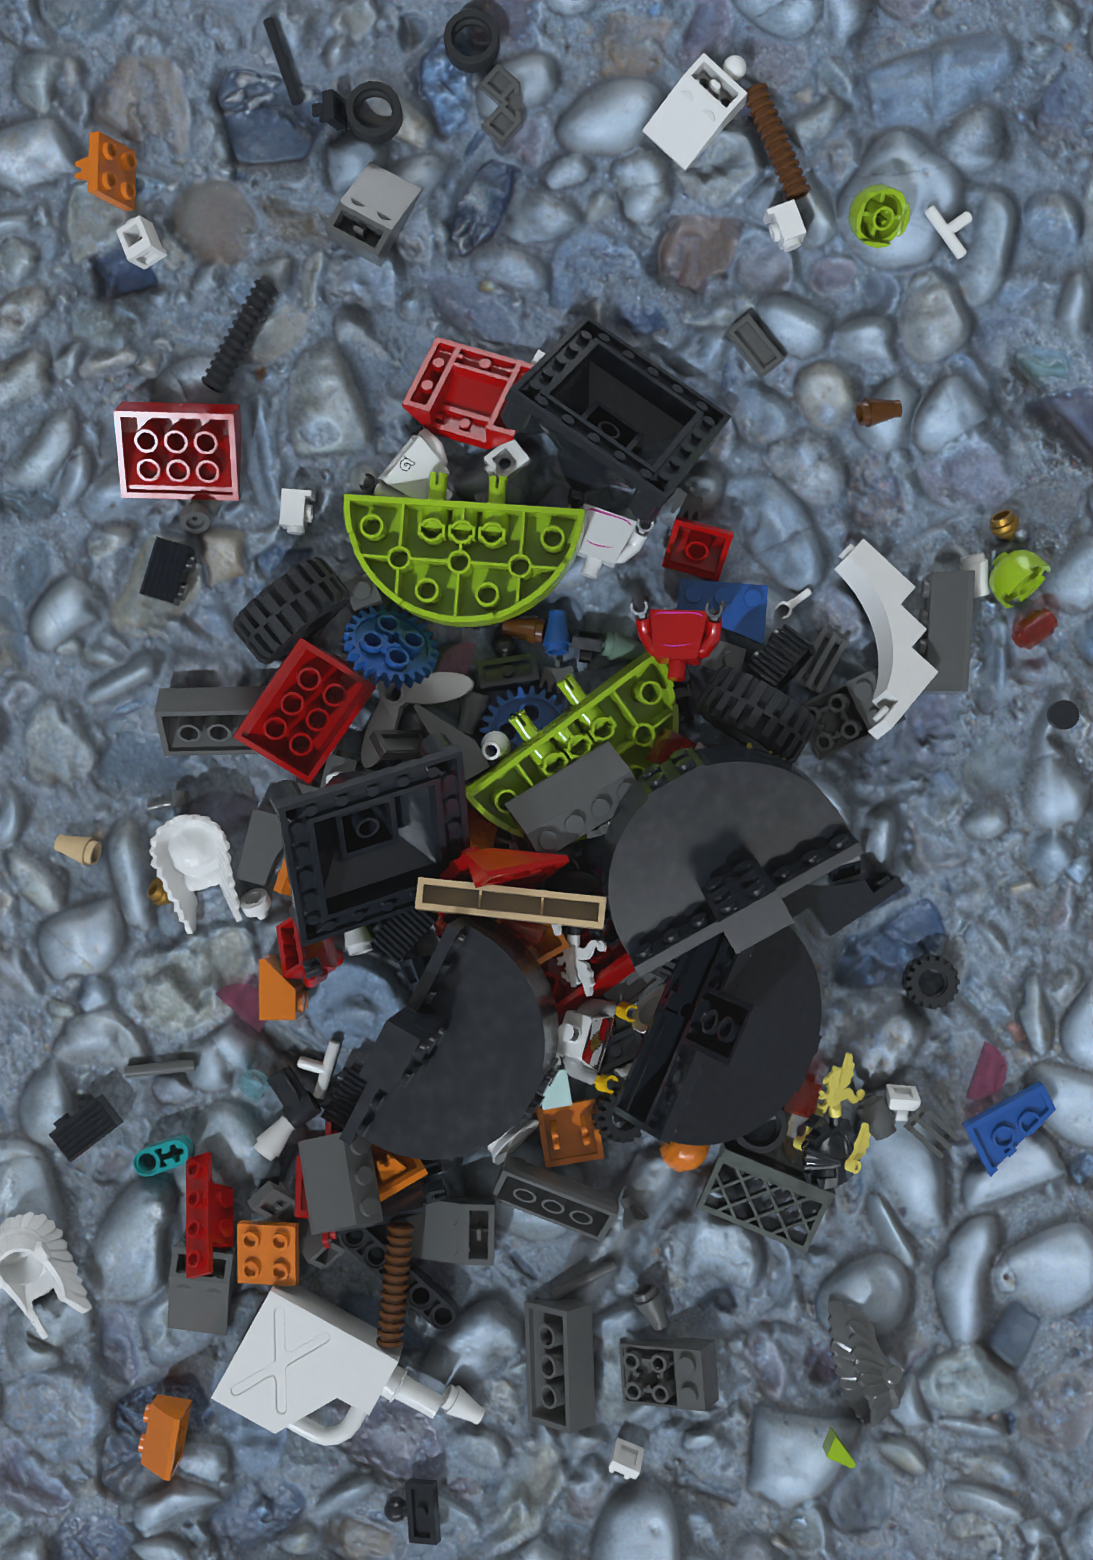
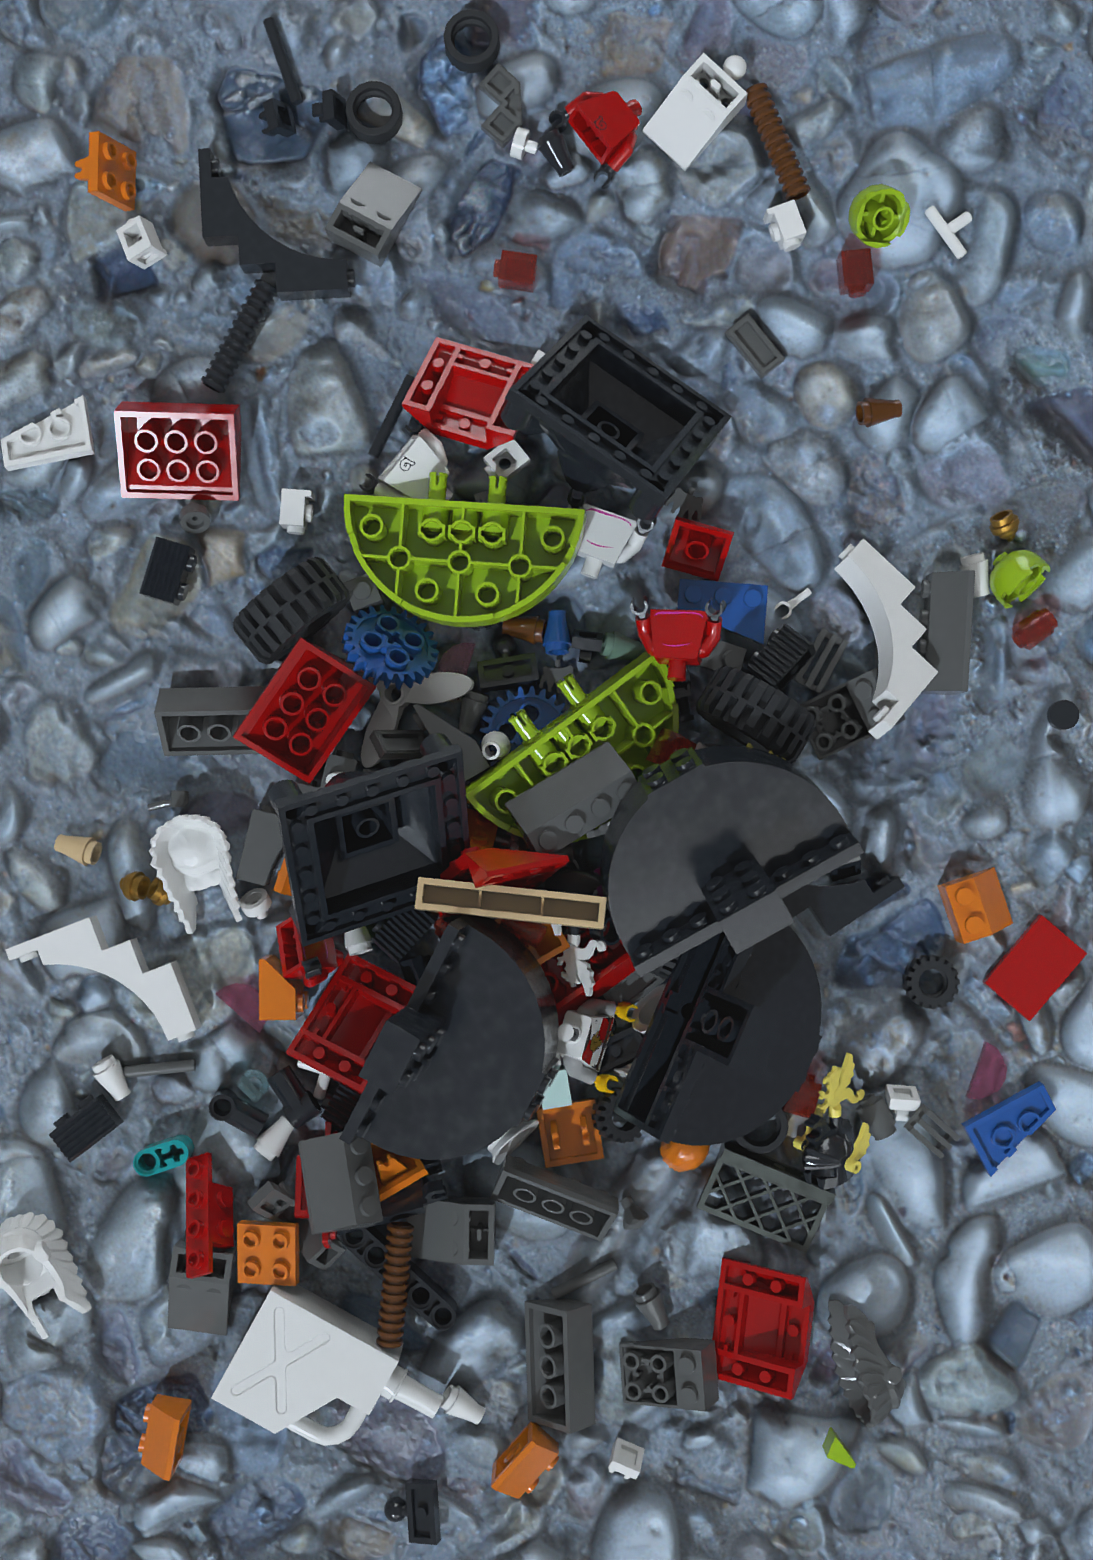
(53, 439): none -> white wing
(86, 947): none -> white arch
(111, 1077): none -> white cone
(135, 885): none -> pearl gold plate
(227, 224): none -> black arch
(242, 1114): none -> black piece
(278, 117): none -> black tile
(349, 1020): none -> red slope
(391, 418): none -> black bar
(516, 271): none -> clear red brick
(522, 144): none -> white tile
(524, 1461): none -> orange slope
(555, 150): none -> black cone
(604, 125): none -> red torso
(762, 1327): none -> red slope
(855, 272): none -> clear red brick
(975, 905): none -> orange slope
(1034, 967): none -> red tile

